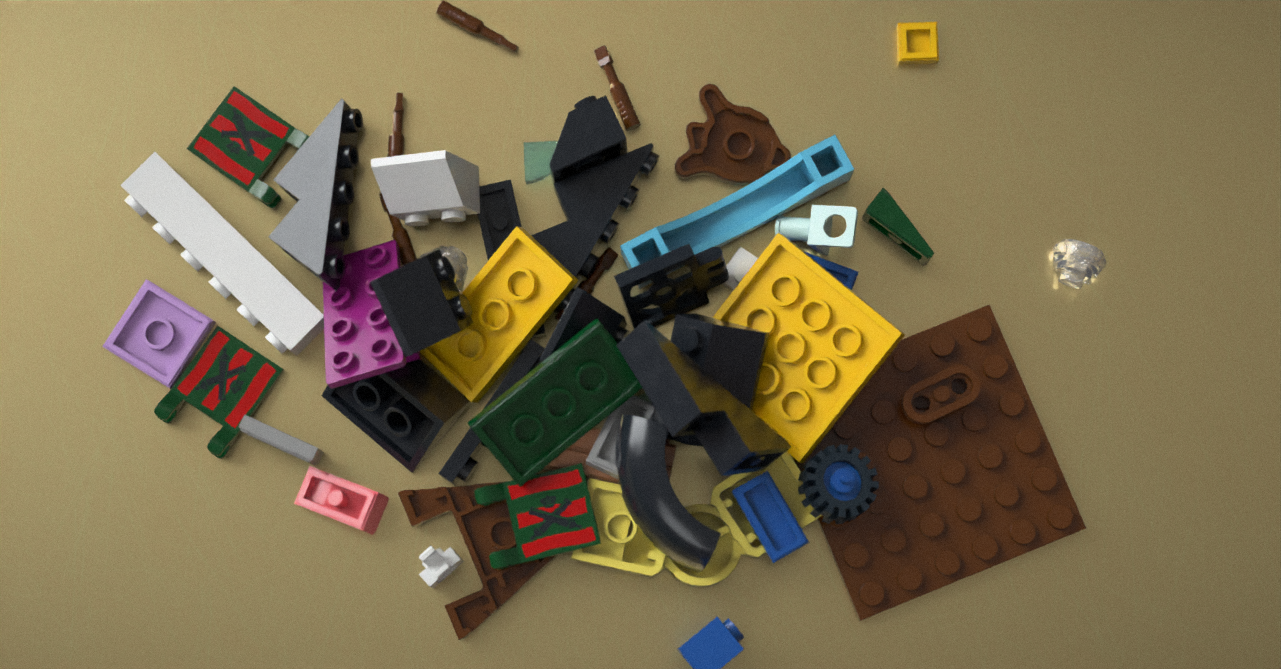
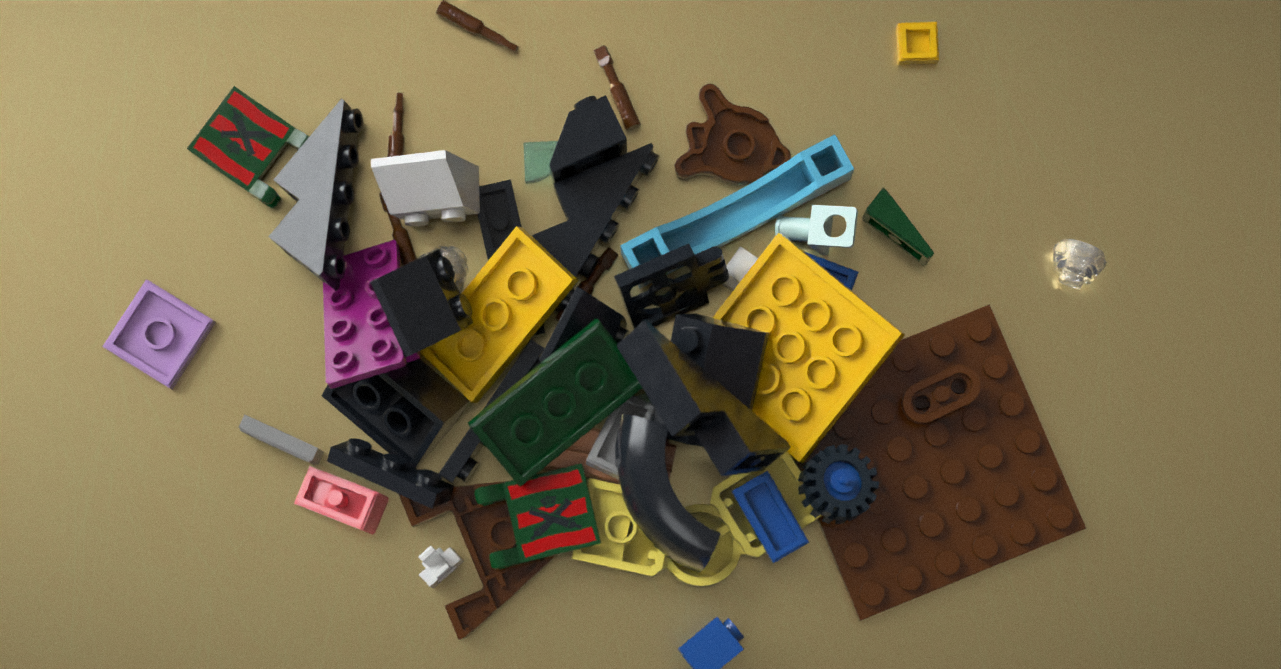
(224, 384): flag -> none
(225, 254): white brick -> none
(391, 472): none -> black plate

